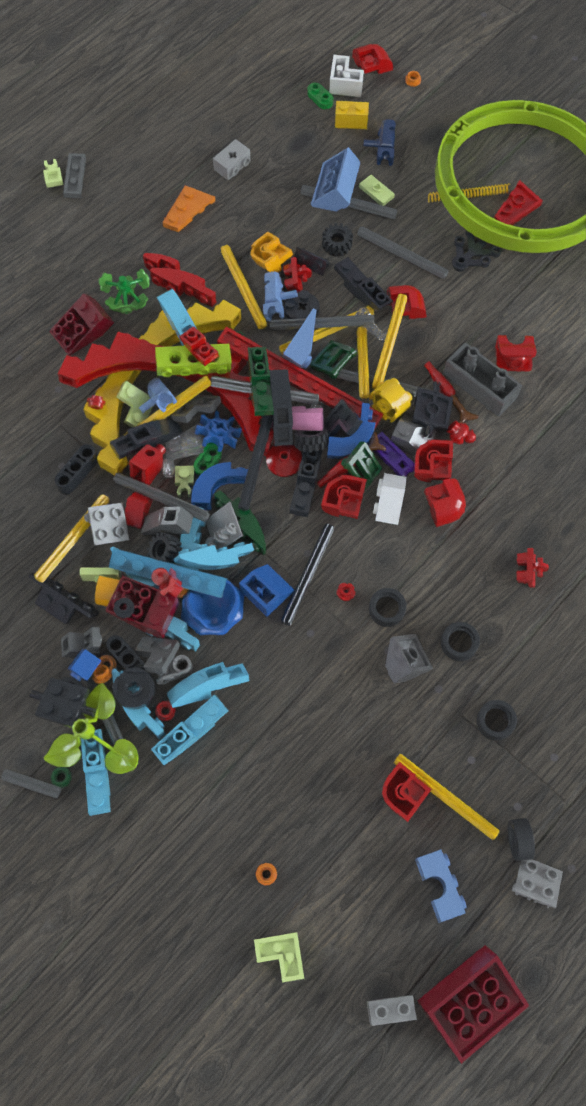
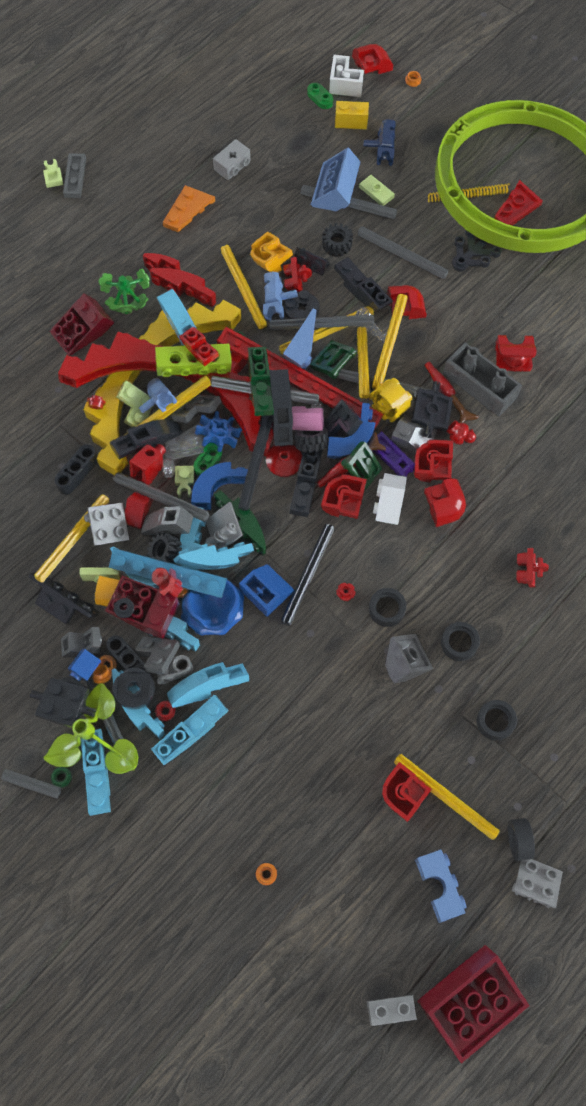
(285, 949): yellowish green plate -> none

